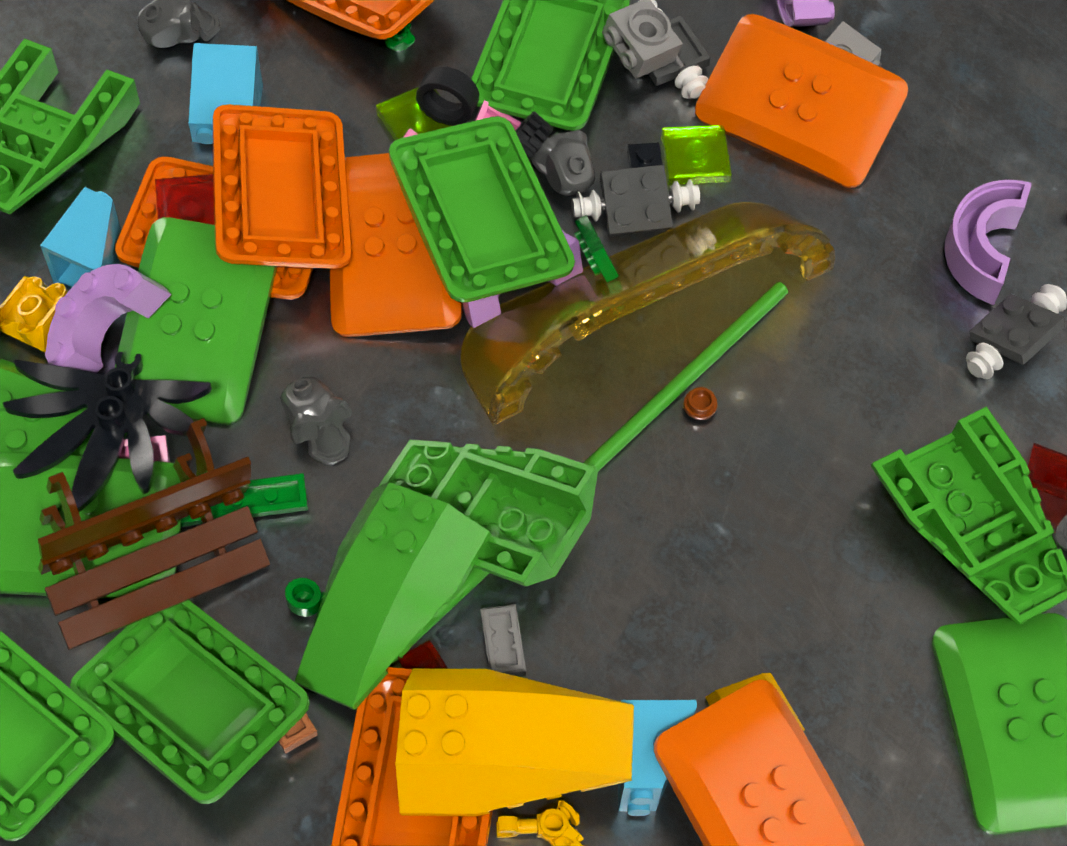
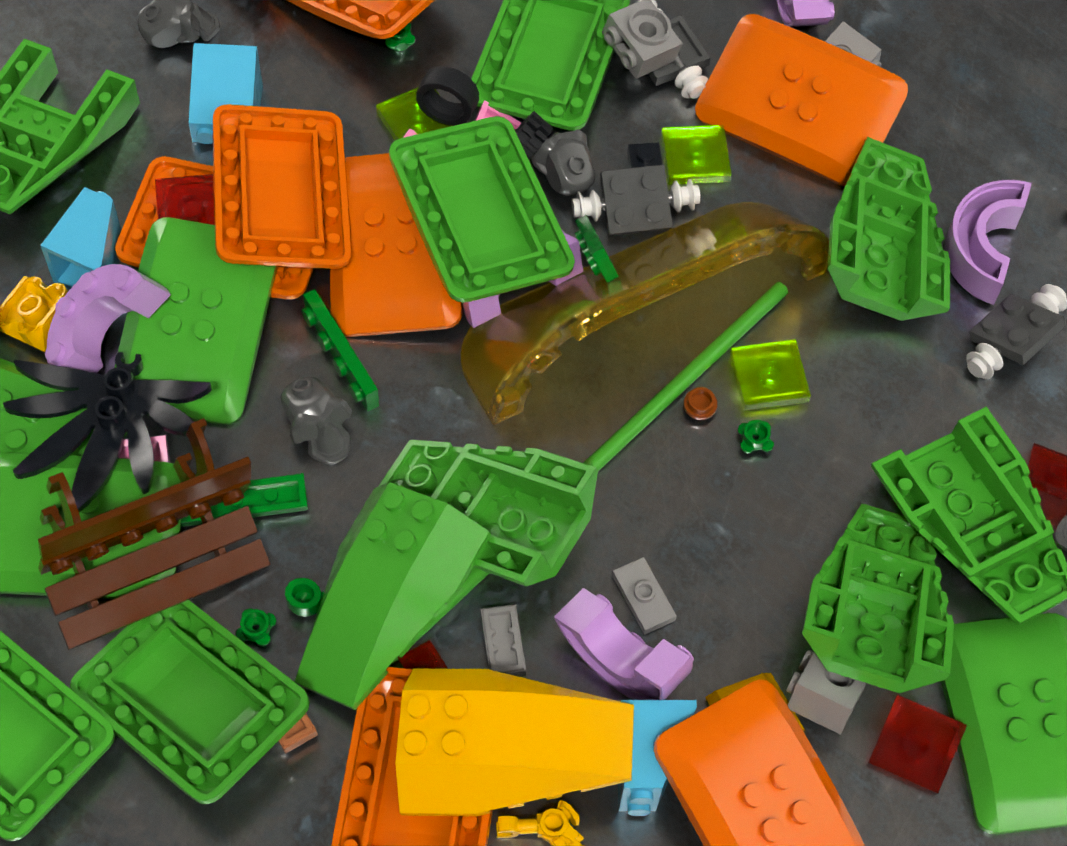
(256, 617): none -> green plate
(345, 359): none -> green plate
(621, 655): none -> lavender brick
(644, 595): none -> light grey plate
(759, 428): none -> green plate
(770, 375): none -> clear neon green plate
(823, 694): none -> light grey brick
(881, 606): none -> bright green wedge
(887, 238): none -> bright green wedge
(917, 743): none -> clear red slope

